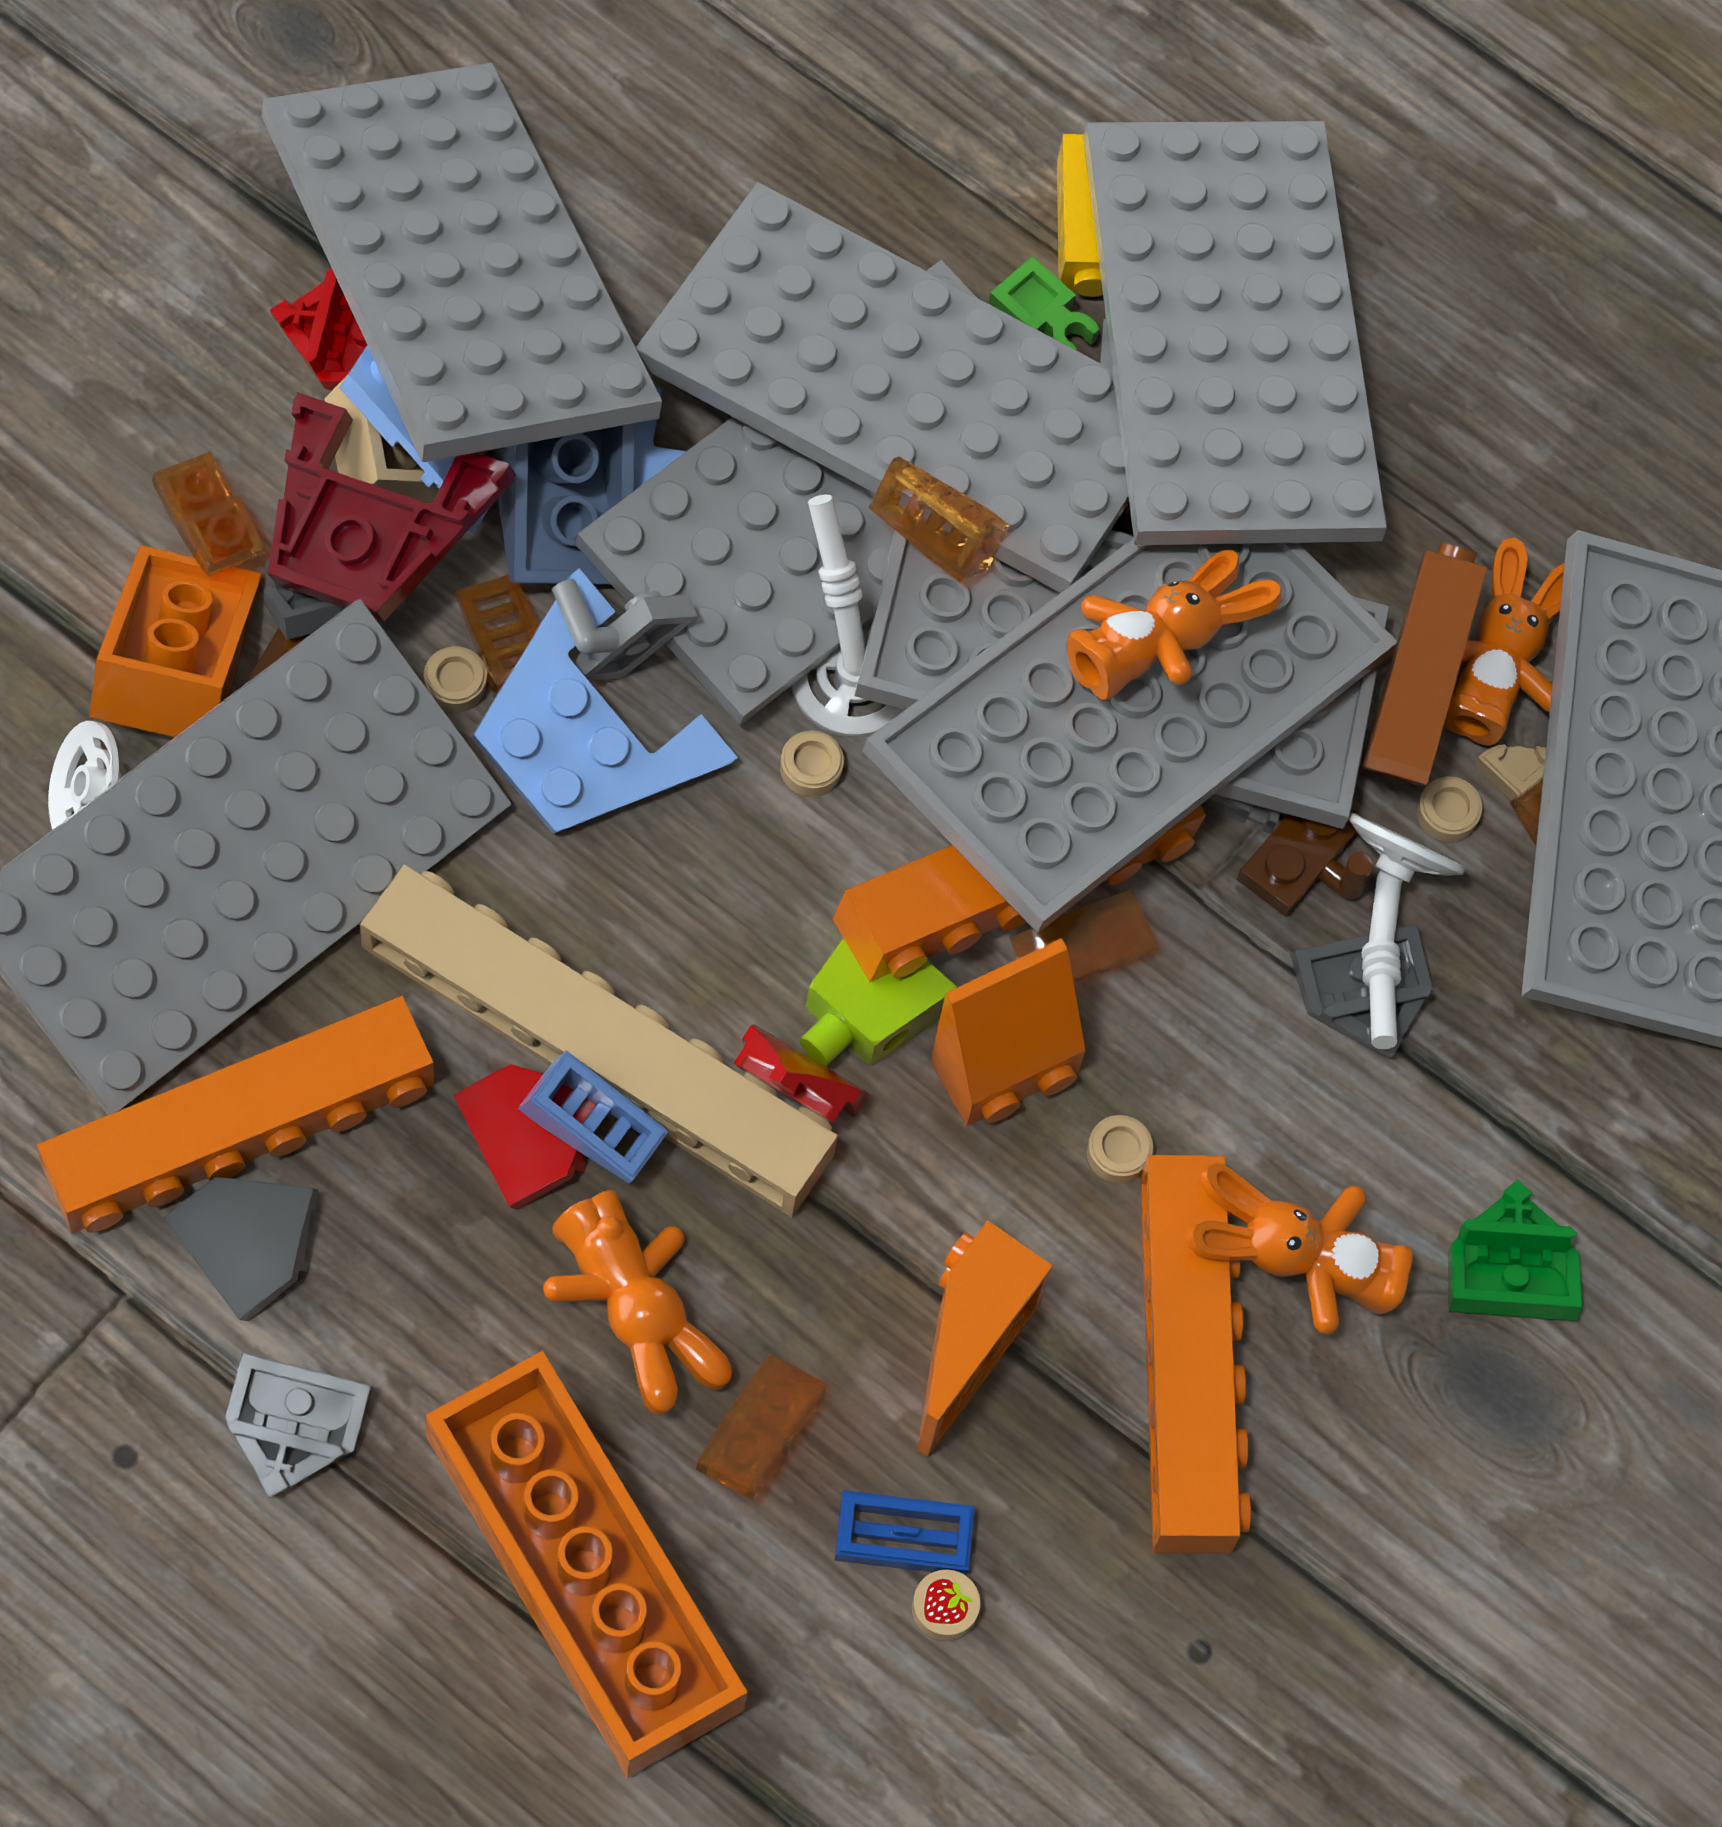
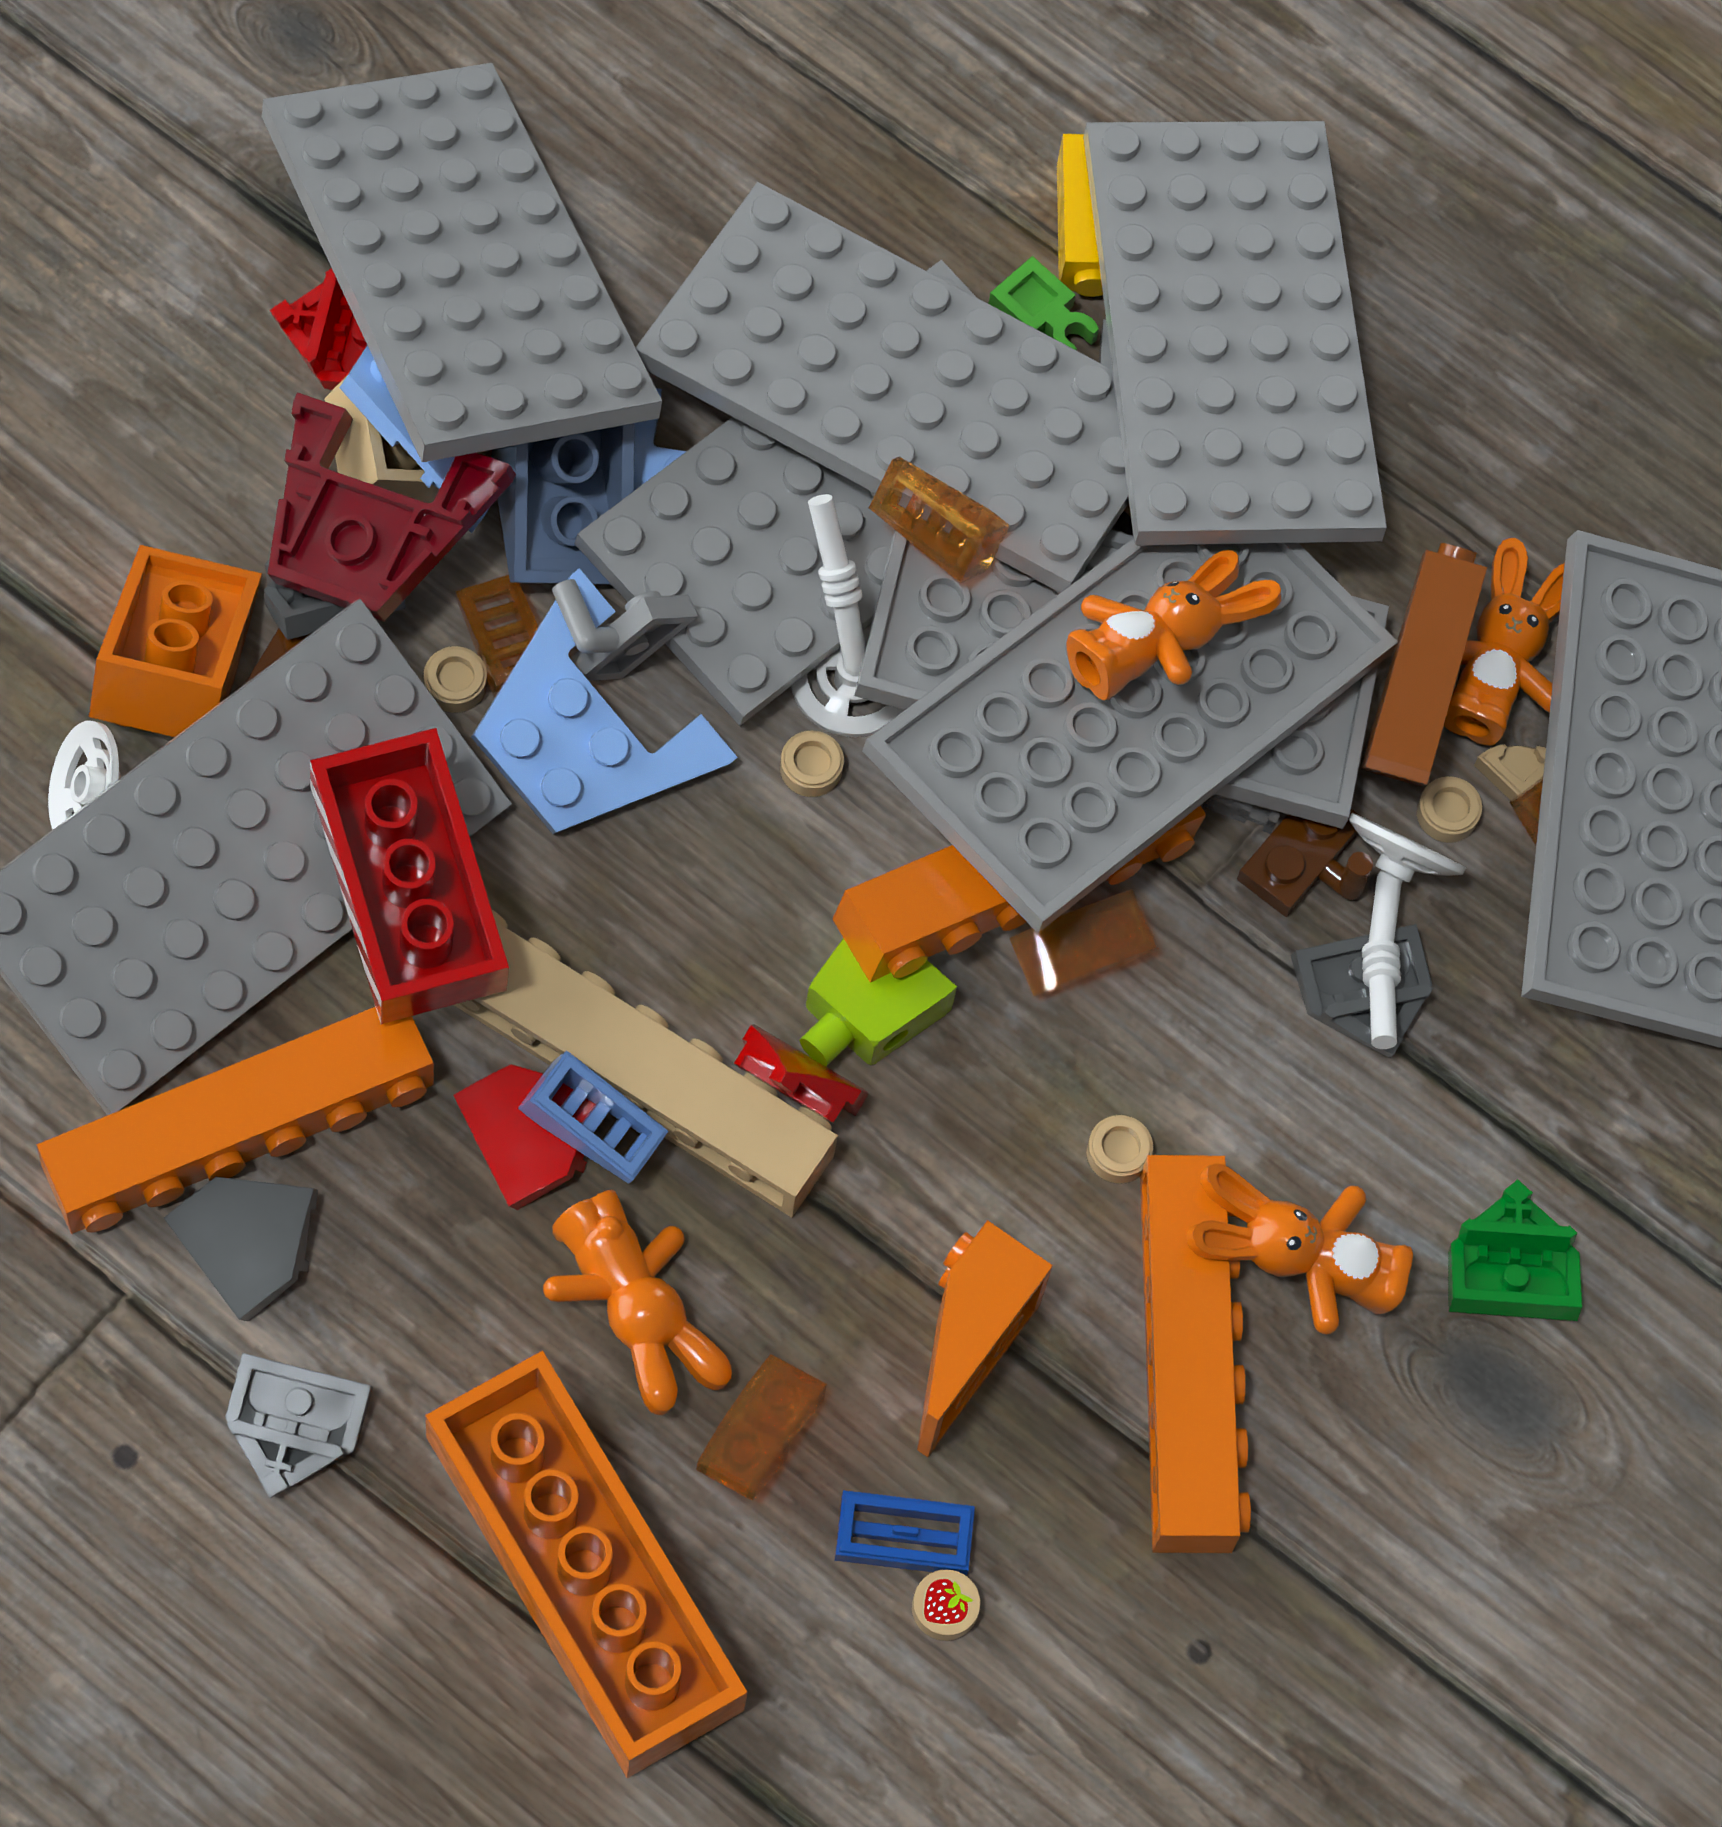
(207, 515): clear orange slope -> none
(408, 875): none -> red brick
(1010, 1035): orange slope -> none

